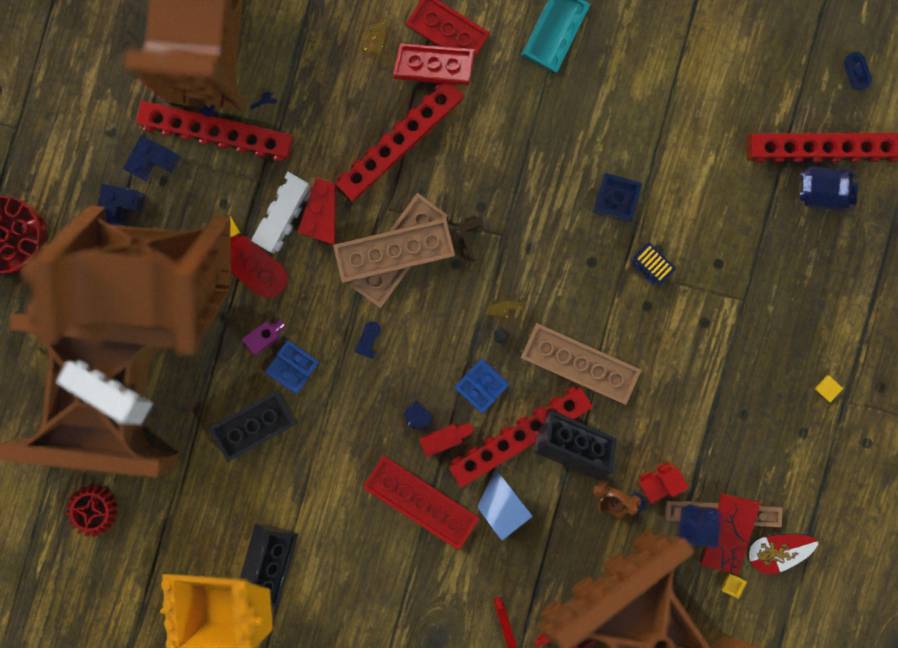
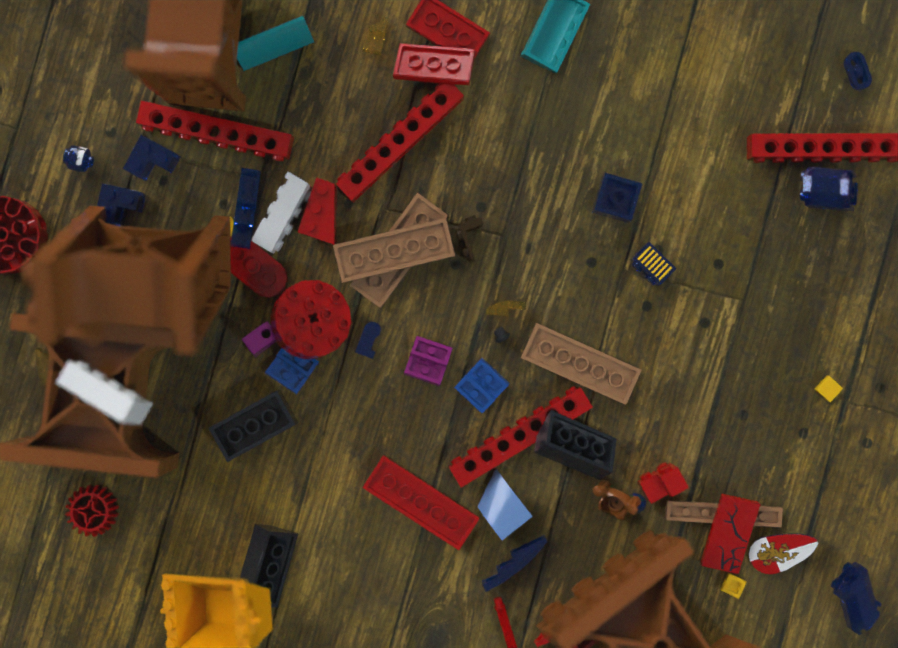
(78, 158): none -> clear blue head
(209, 111): clear blue hand -> none
(245, 208): none -> clear blue slope
(265, 99): clear blue hand -> none
(273, 43): none -> teal slope
(292, 322): none -> red brick
(418, 416): clear blue brick -> none
(428, 361): none -> magenta slope
(445, 438): red hinge -> none
(520, 557): none -> clear blue slope
(700, 526): clear blue brick -> none
(856, 597): none -> clear blue brick

